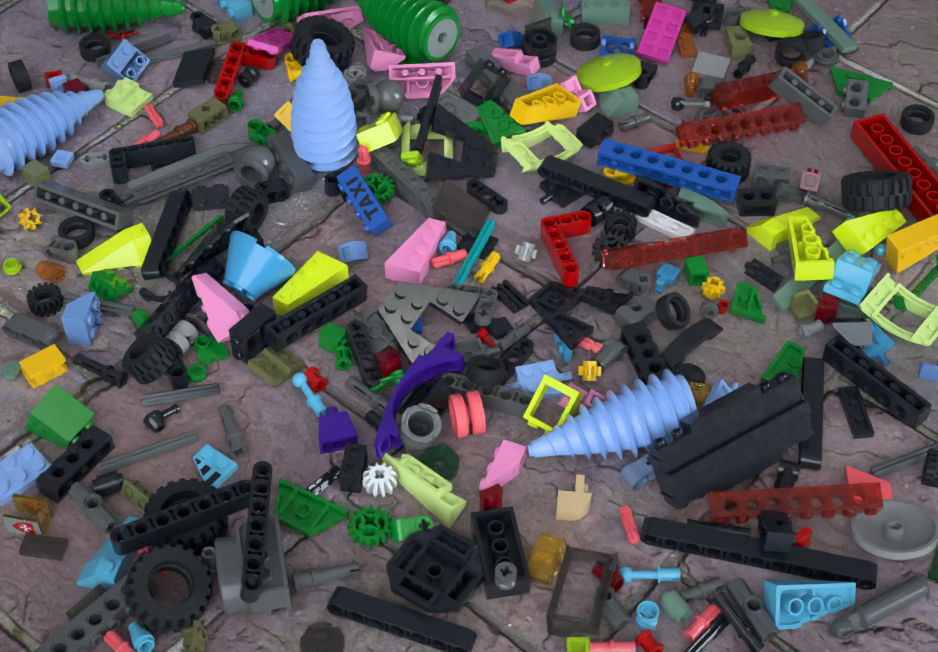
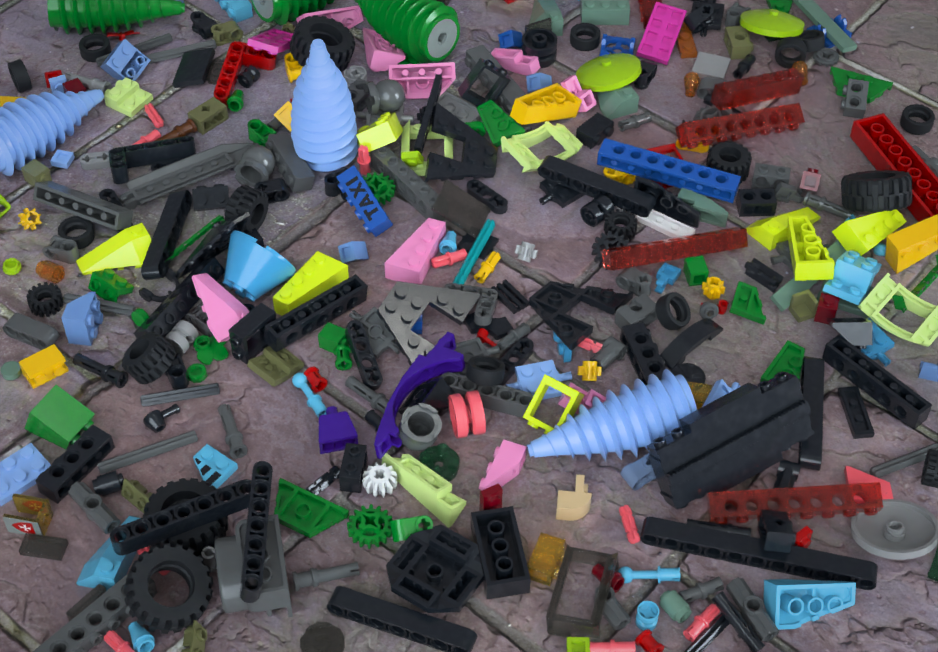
(388, 362): dark red brick -> none
(394, 378): green plate -> none
(507, 581): dark grey wheel -> none
(553, 234): red beam -> none
(568, 20): green plate -> none
(678, 103): hinge -> none
(797, 90): dark grey brick -> none
(806, 331): light grey pin -> none
(880, 607): dark grey piece -> none

